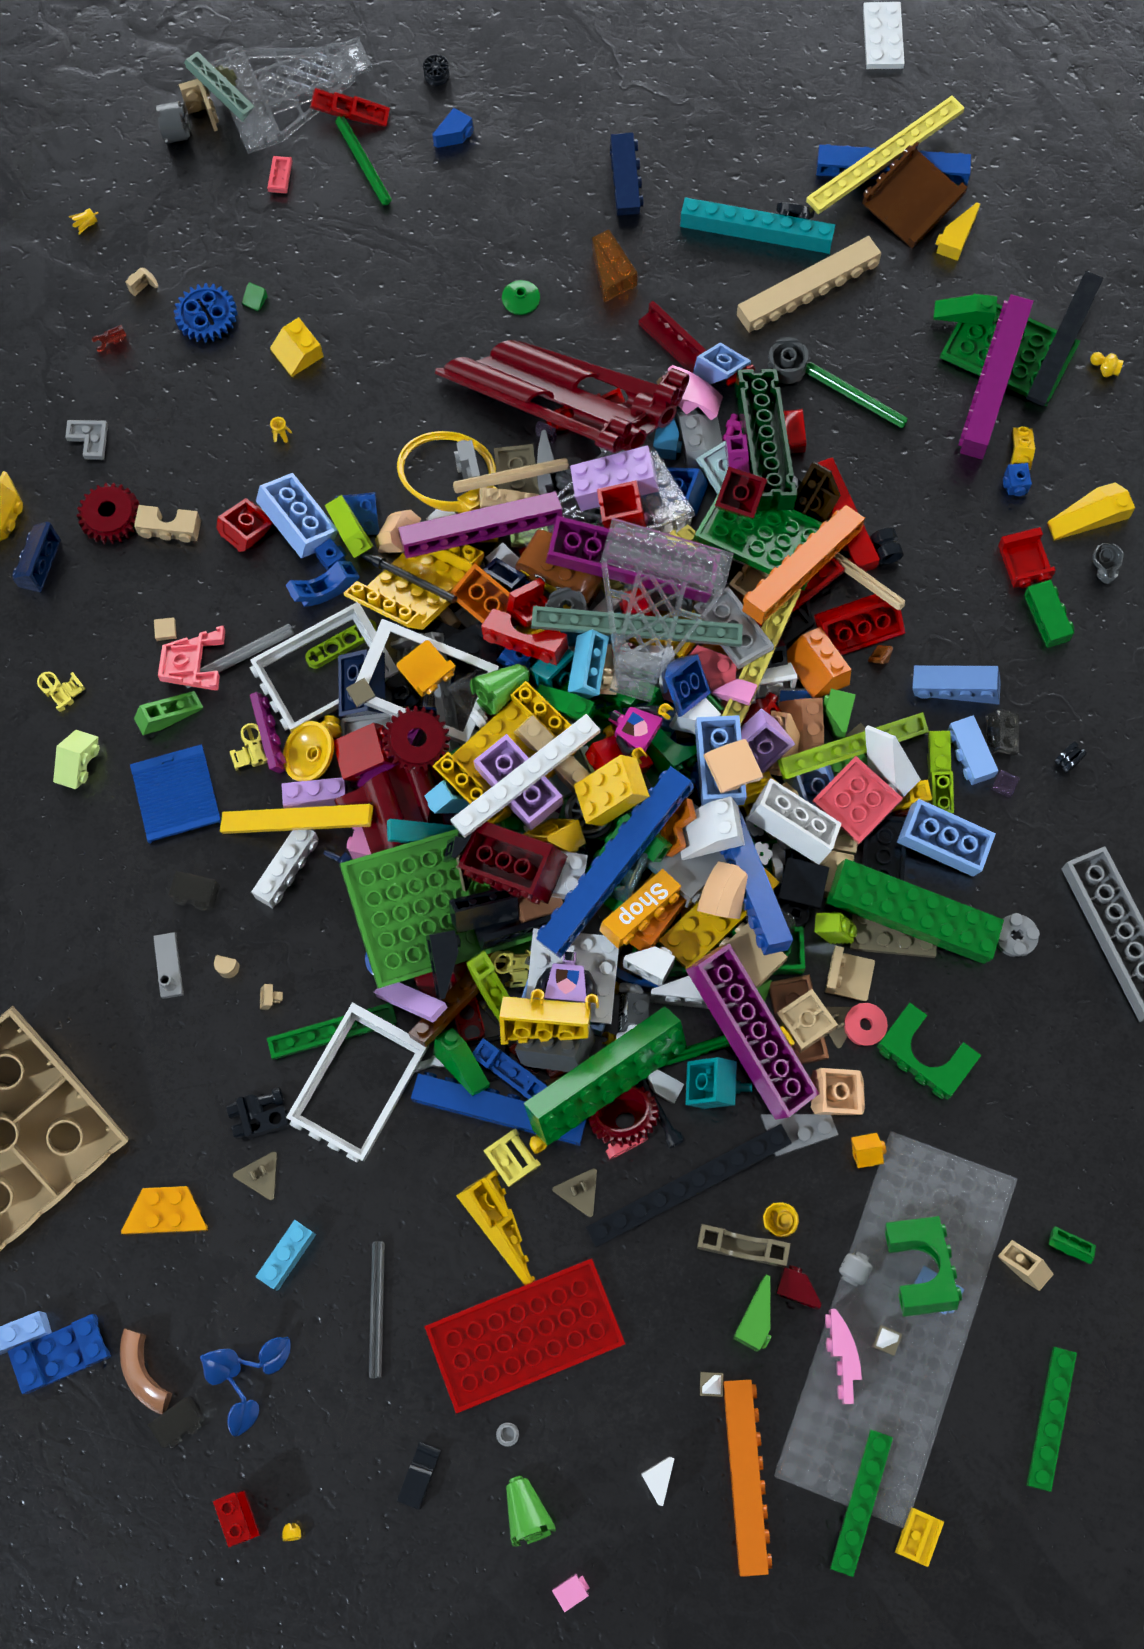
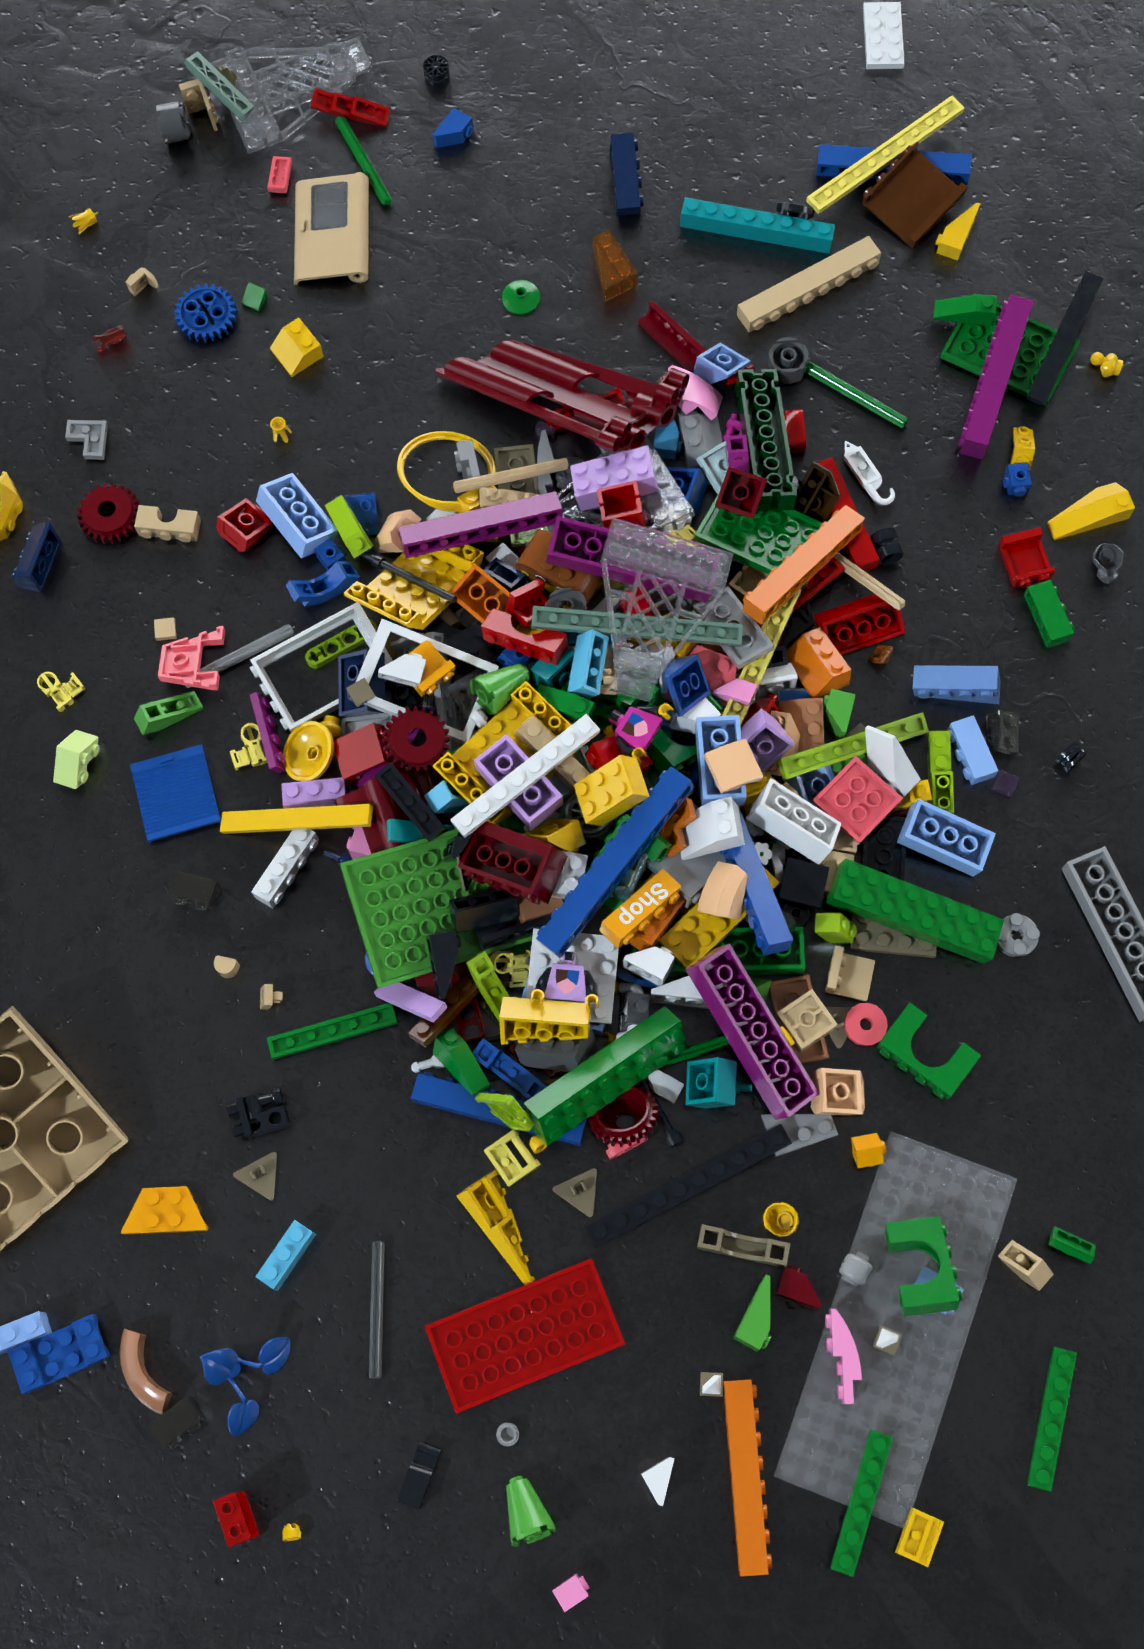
(168, 965): light grey piece -> none
(335, 227): none -> tan piece
(384, 1028): white window -> none
(404, 670): none -> white slope
(410, 802): none -> black fence
(507, 1109): none -> lime wing
(756, 964): tan brick -> none
(865, 472): none -> white plate

